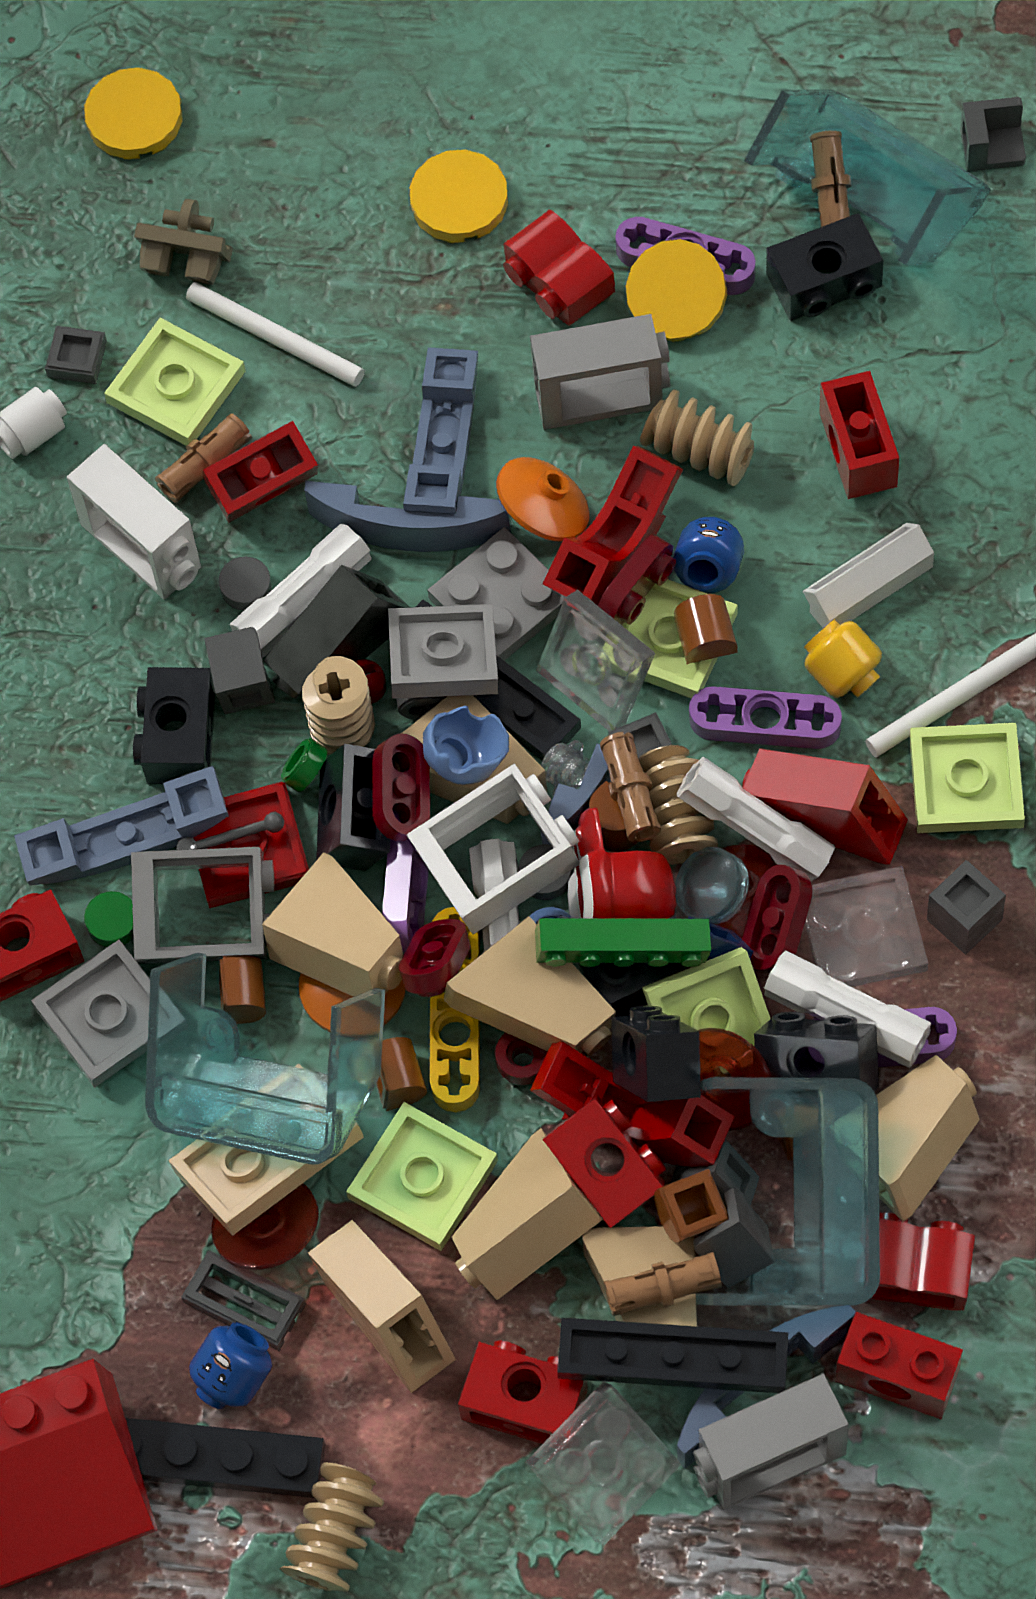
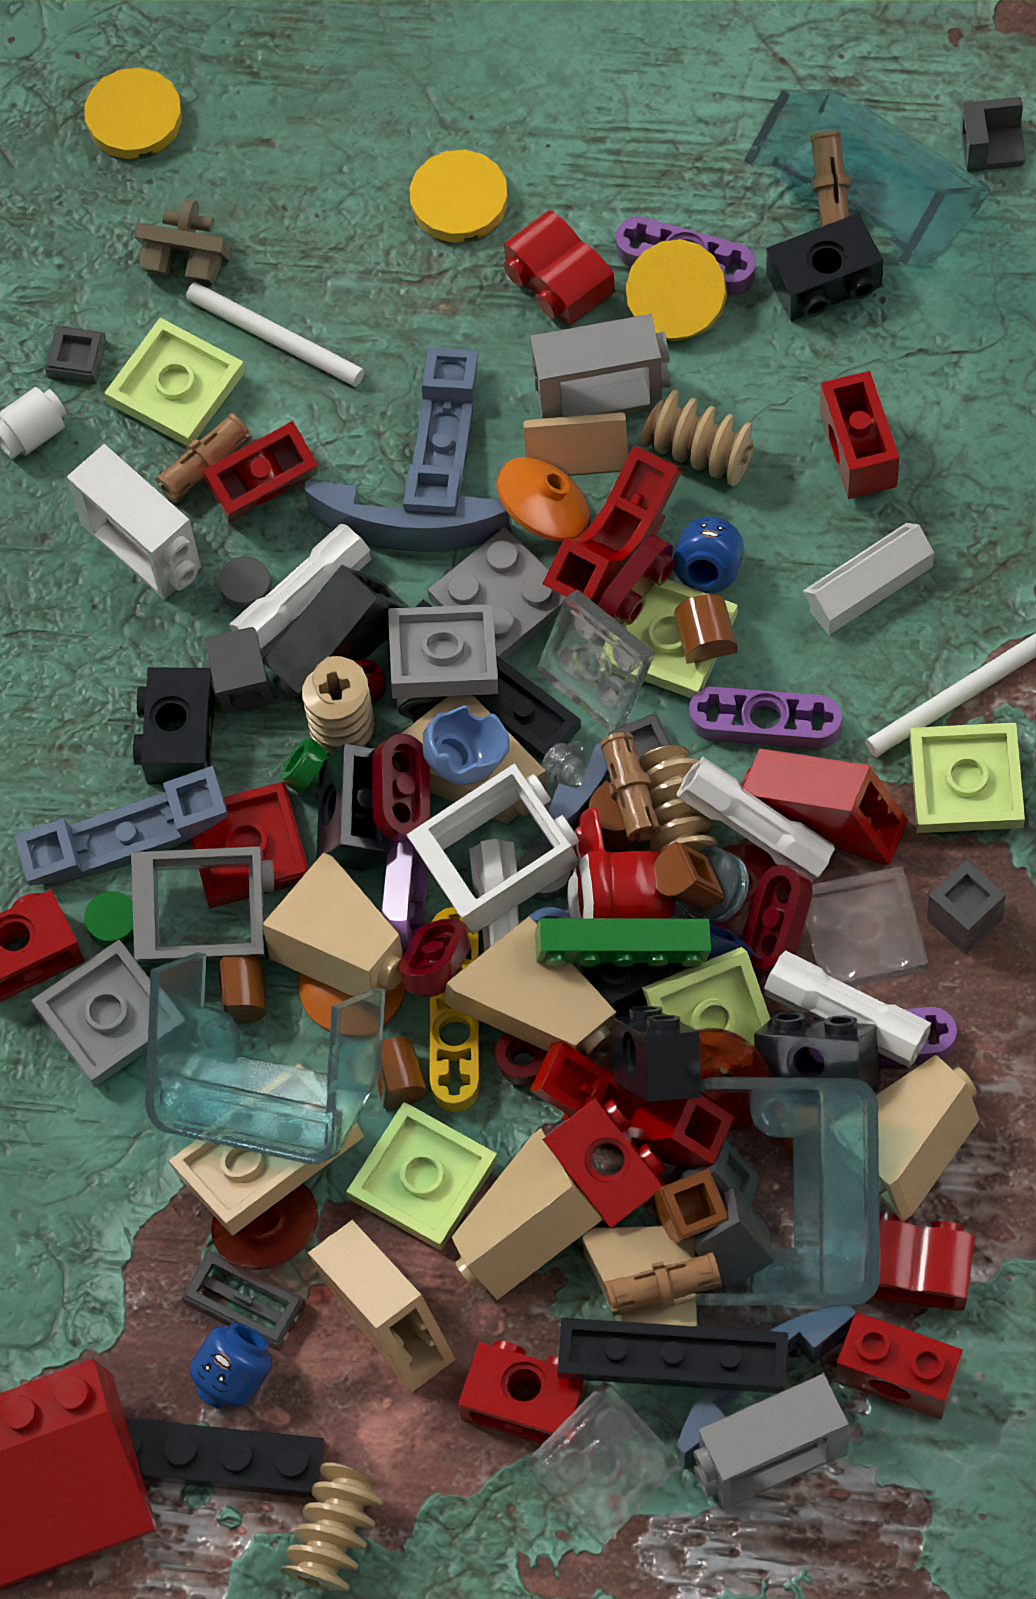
(272, 822): dark grey hinge -> none
(579, 442): none -> tan slope
(687, 877): none -> dark orange brick
(843, 659): yellow head -> none

